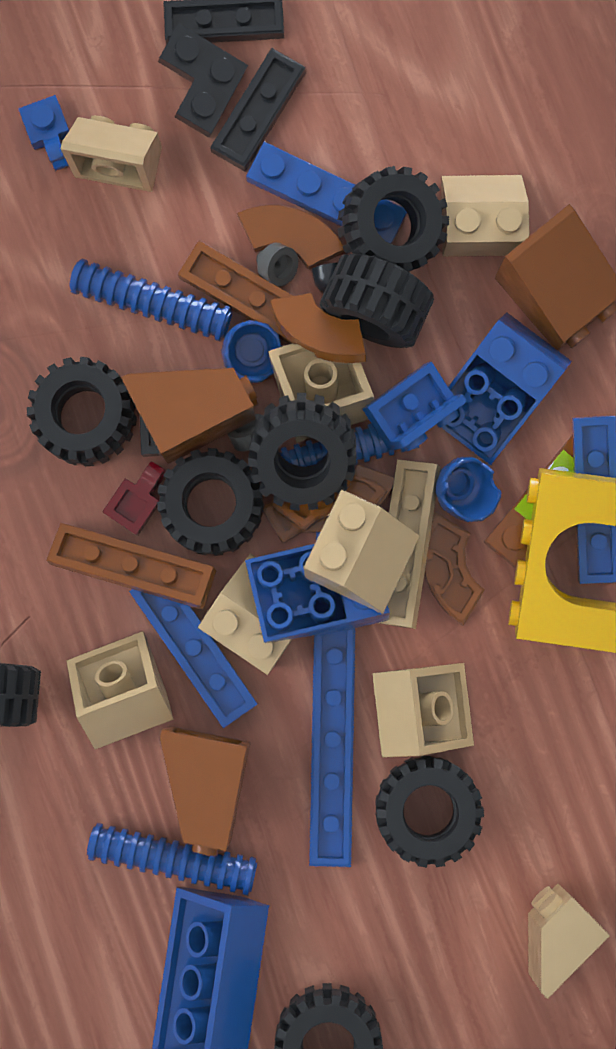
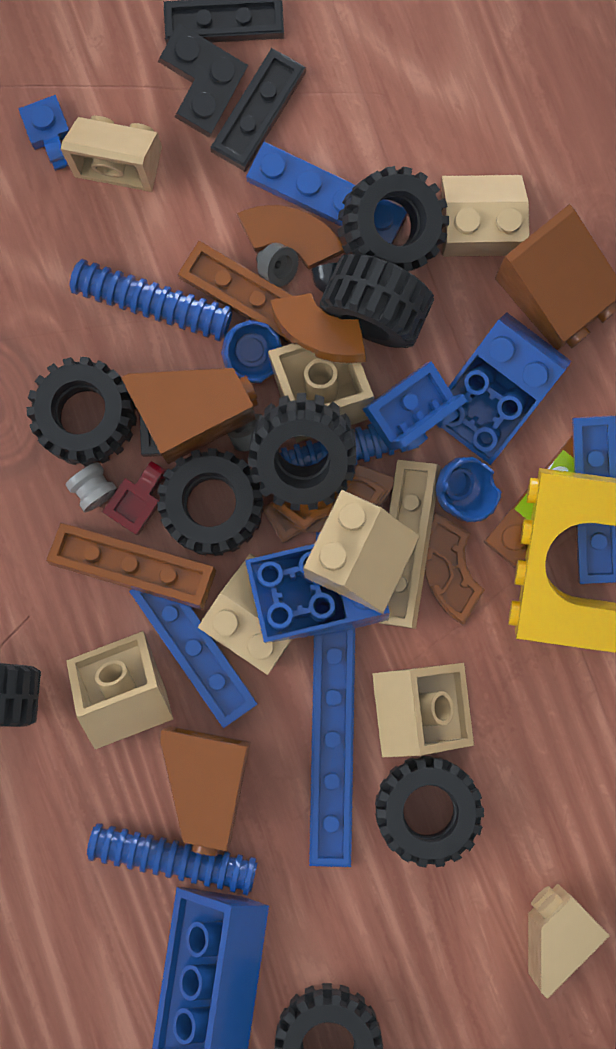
(91, 487): none -> light grey wheel

